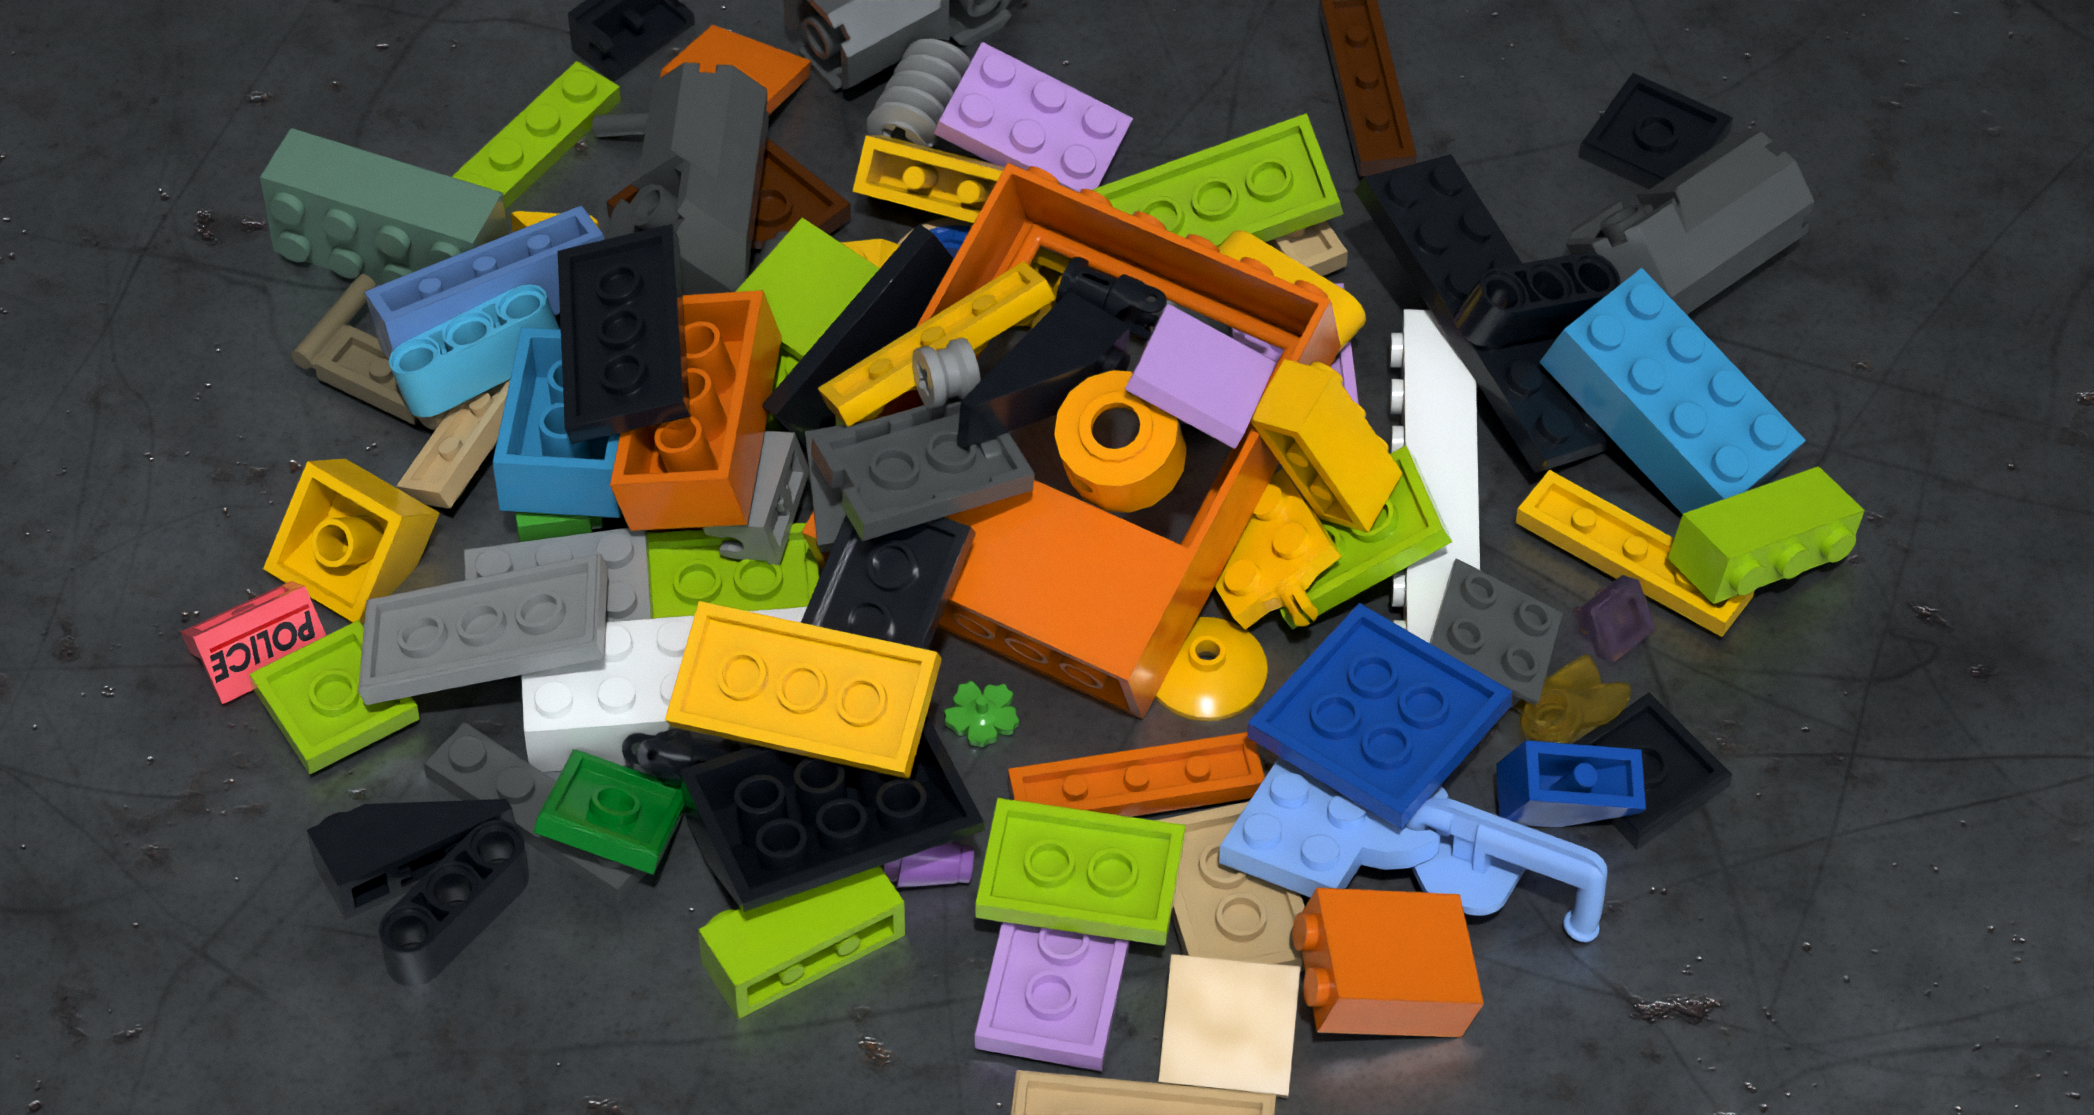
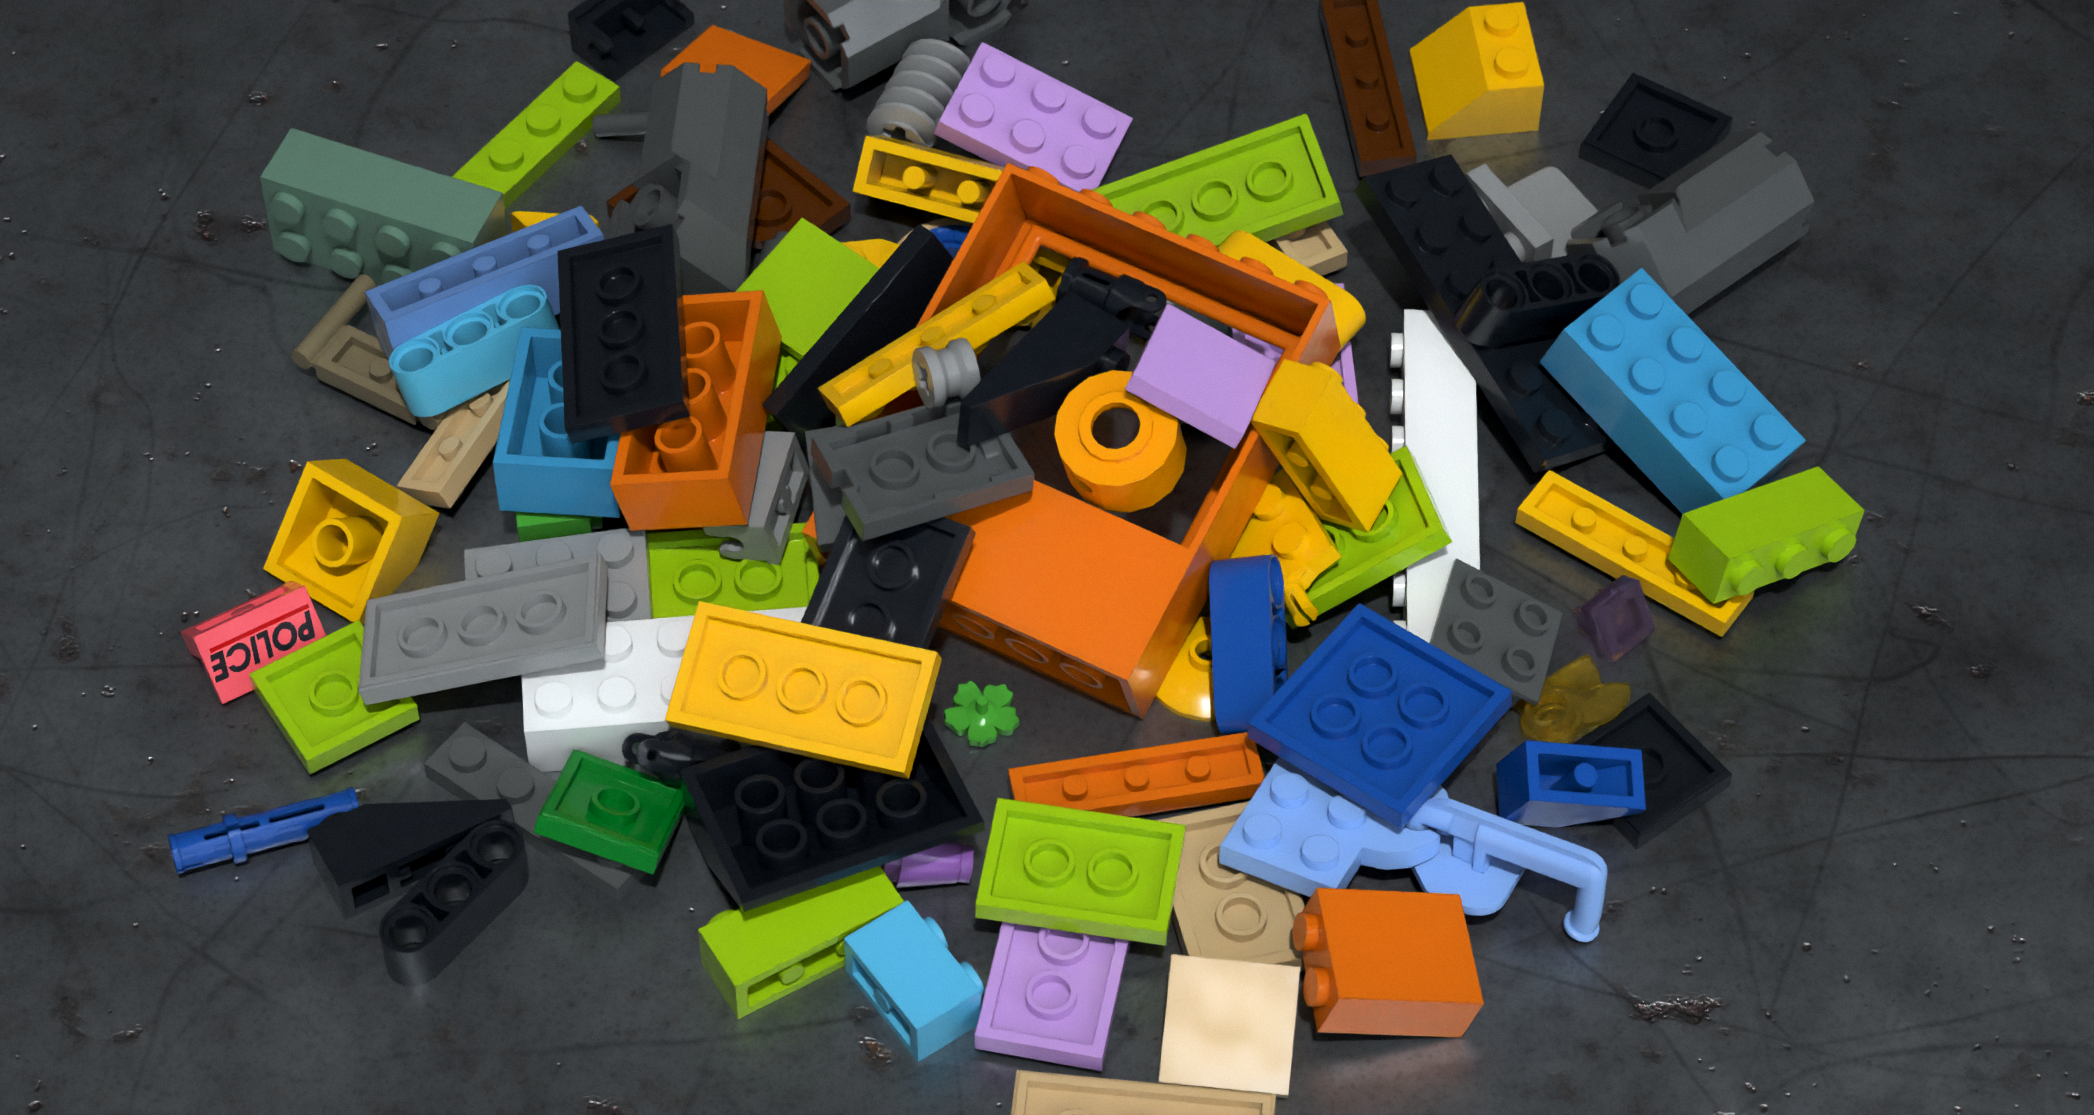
(255, 832): none -> blue pin
(914, 979): none -> medium azure brick
(1246, 637): none -> blue beam
(1479, 74): none -> yellow slope
(1535, 211): none -> light grey bracket

